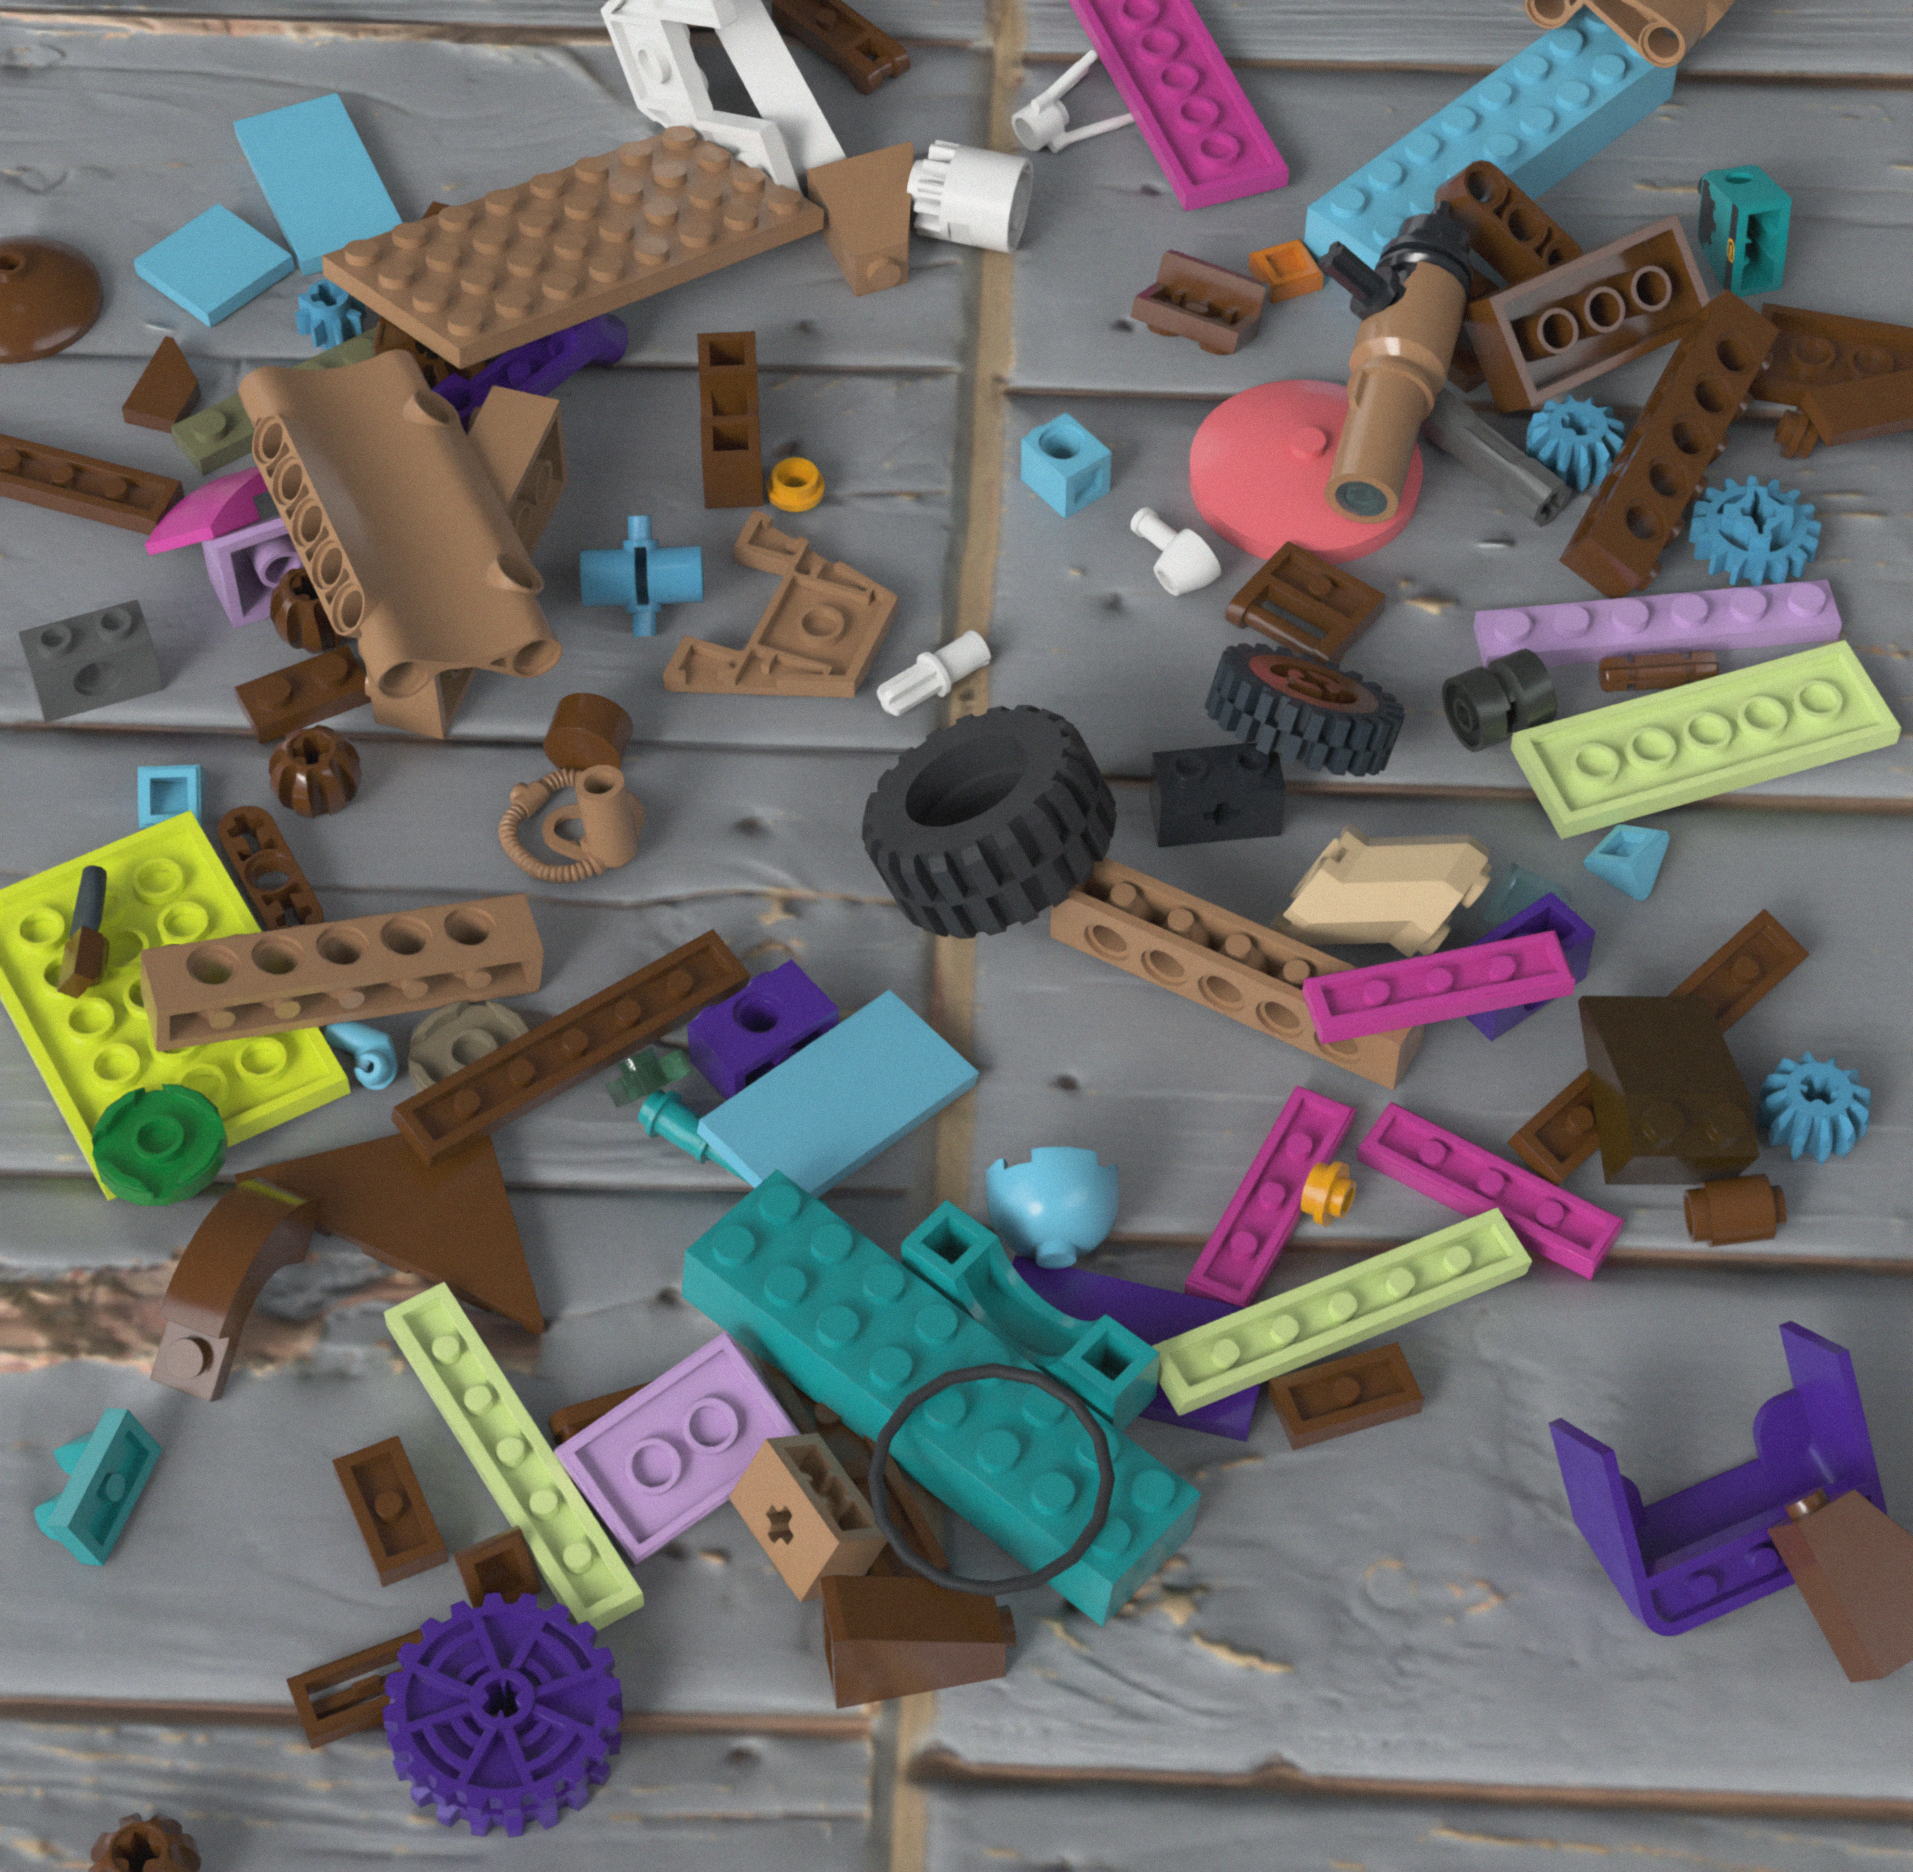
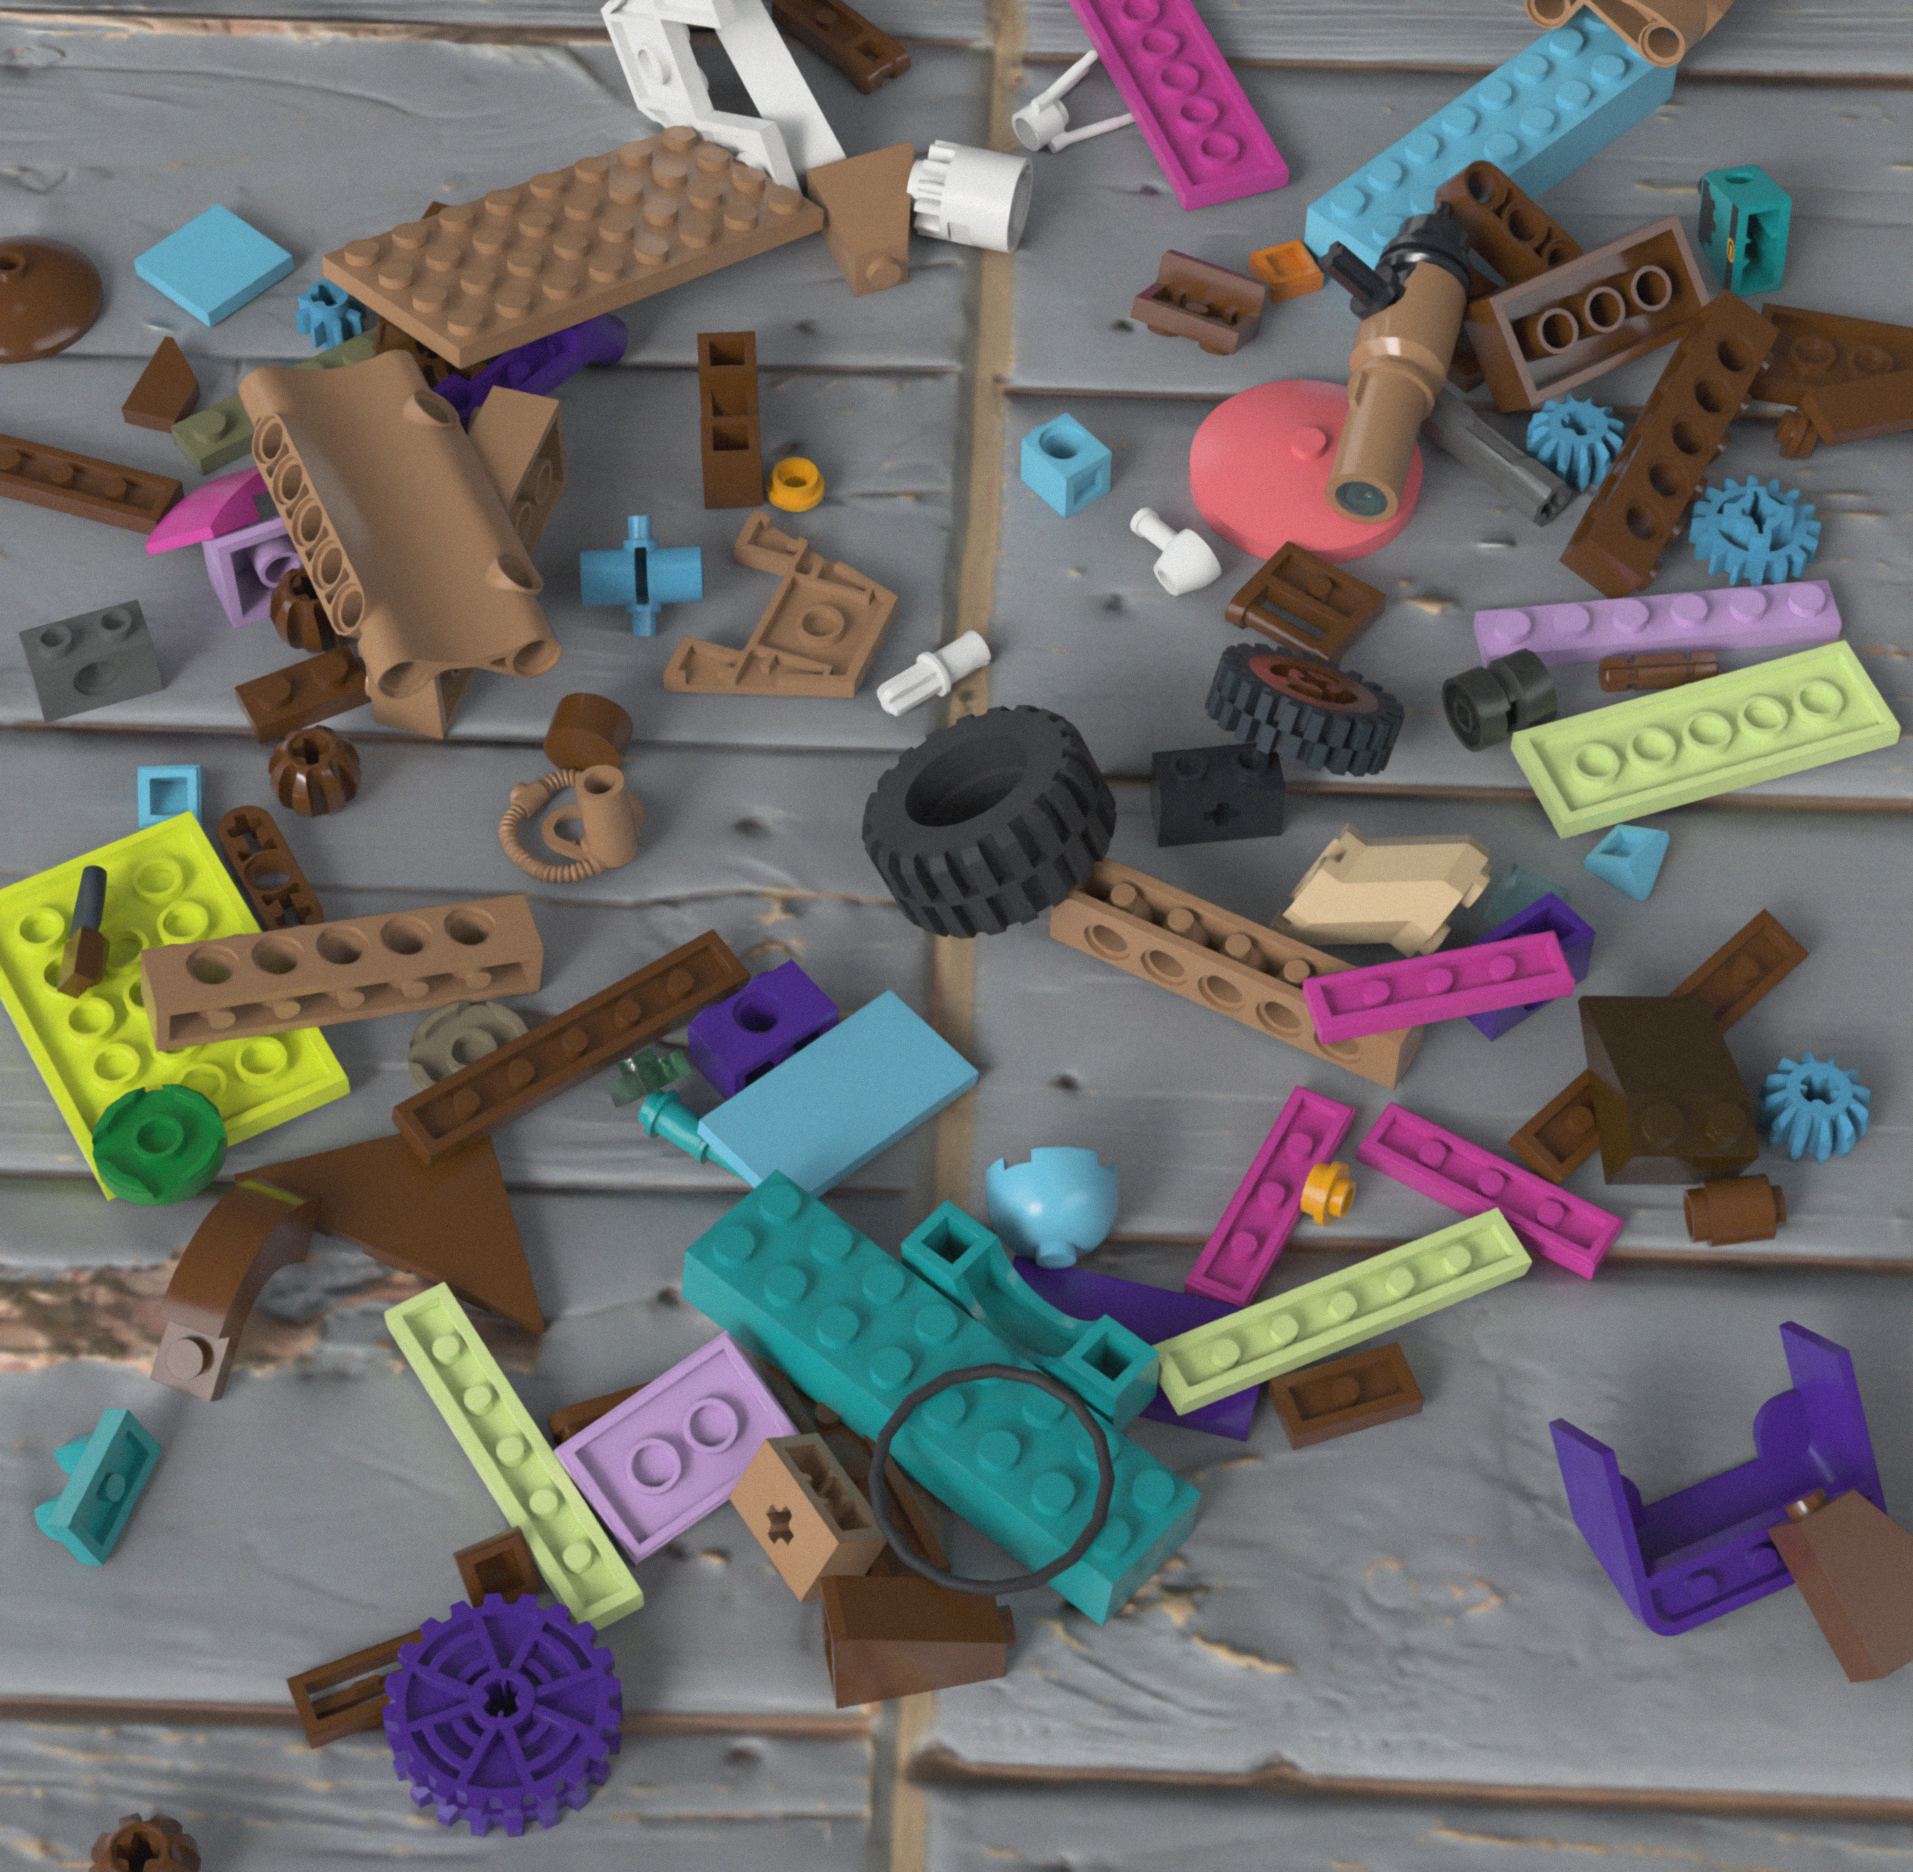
(316, 178): medium azure tile -> none
(372, 1052): medium azure arm -> none
(390, 1511): reddish brown plate -> none

